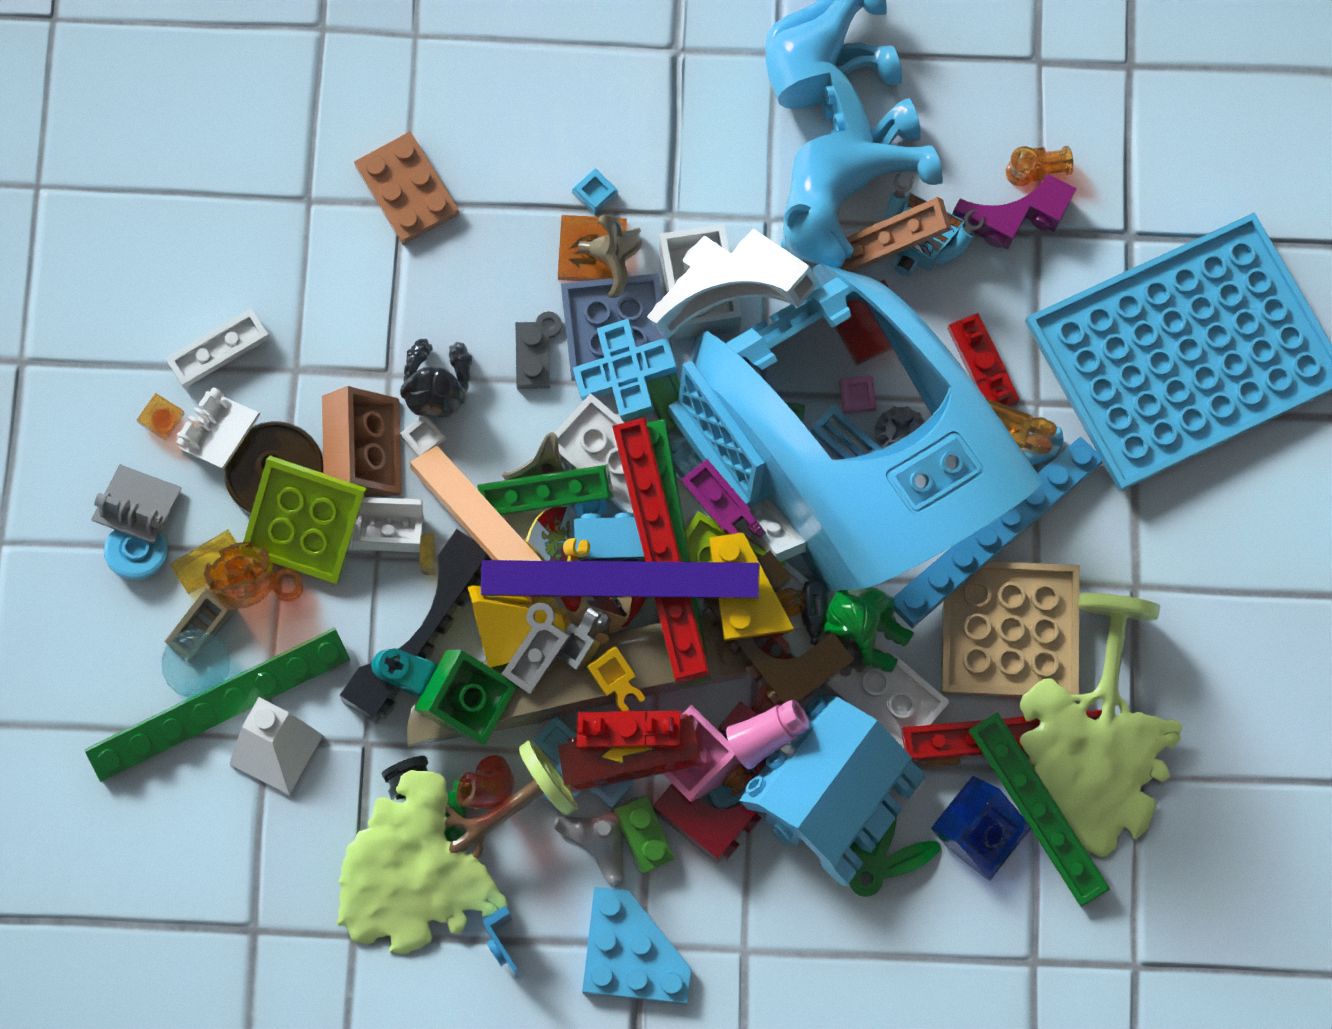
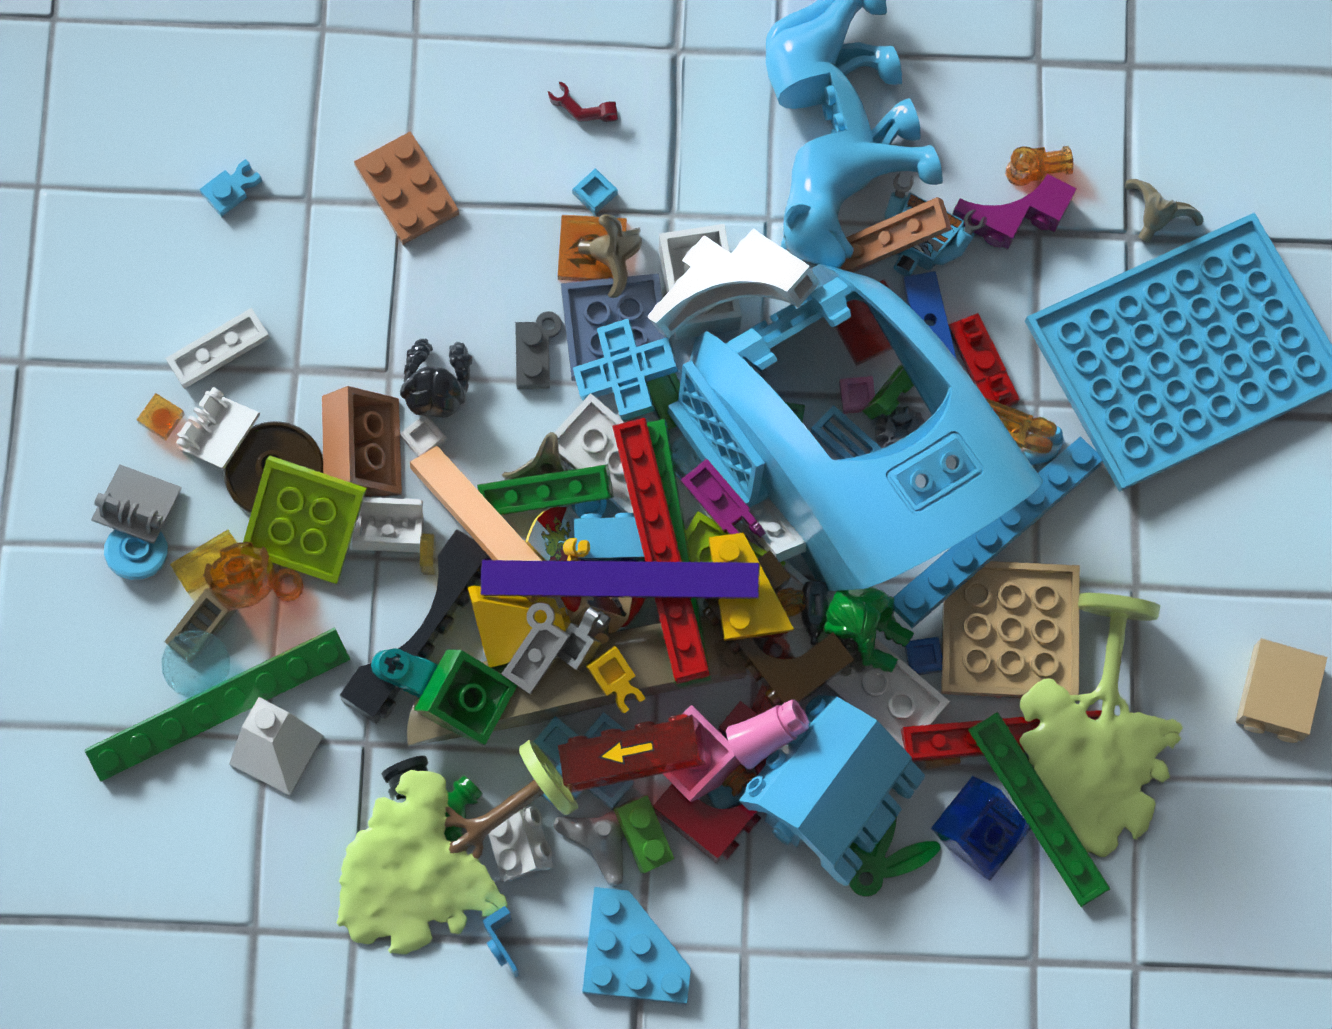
(227, 191): none -> medium azure plate
(488, 785): clear red cylinder -> none
(521, 844): none -> white bracket
(605, 111): none -> dark red arm
(629, 729): red plate -> none
(886, 398): none -> bright green plate
(924, 655): none -> blue tile
(926, 300): none -> blue tile
(1159, 211): none -> dark tan piece
(1281, 691): none -> tan brick

